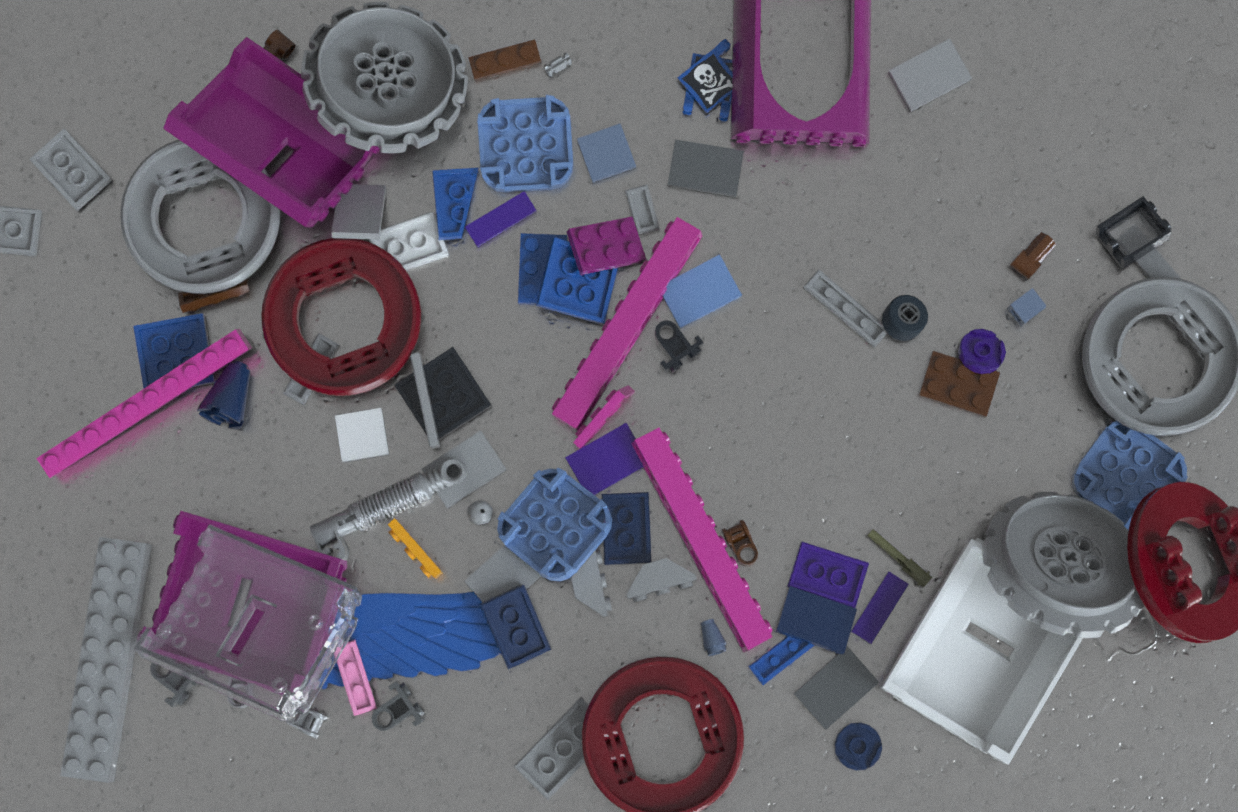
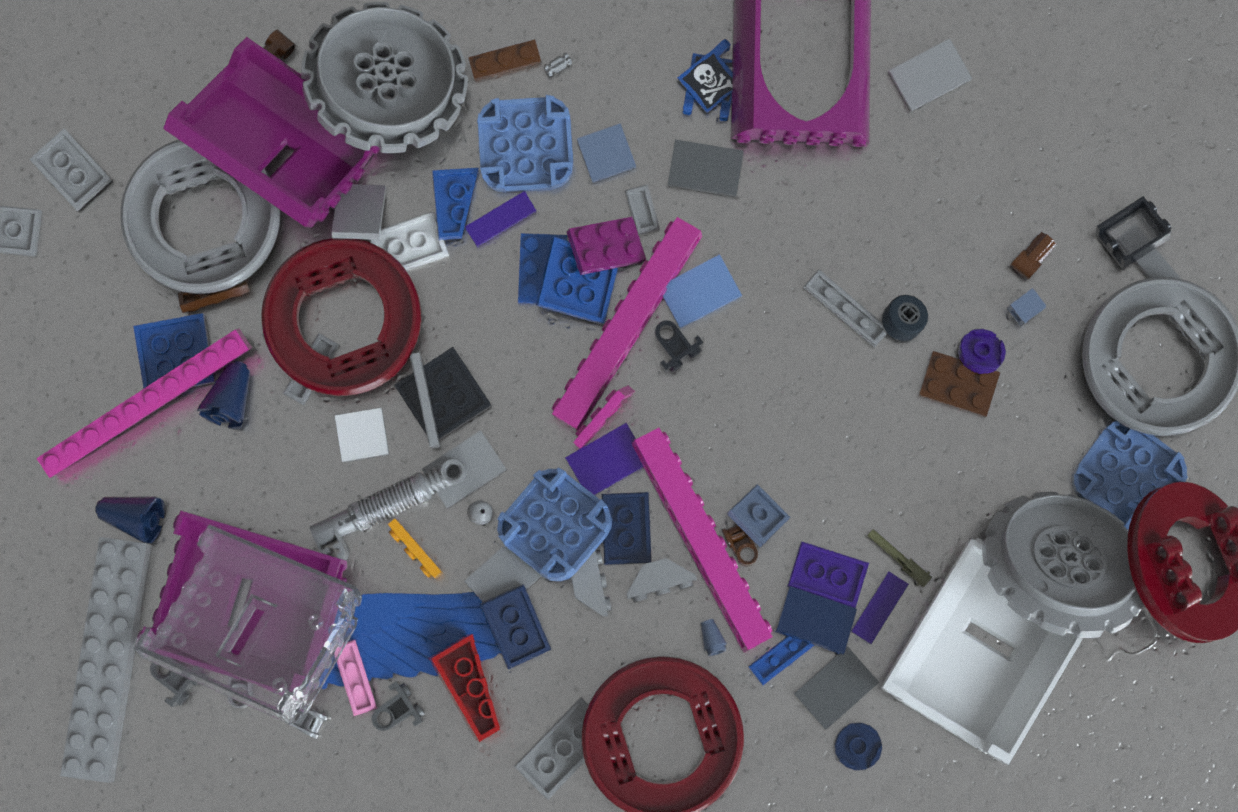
(133, 515): none -> dark blue cone
(465, 682): none -> red wedge
(758, 515): none -> sand blue tile

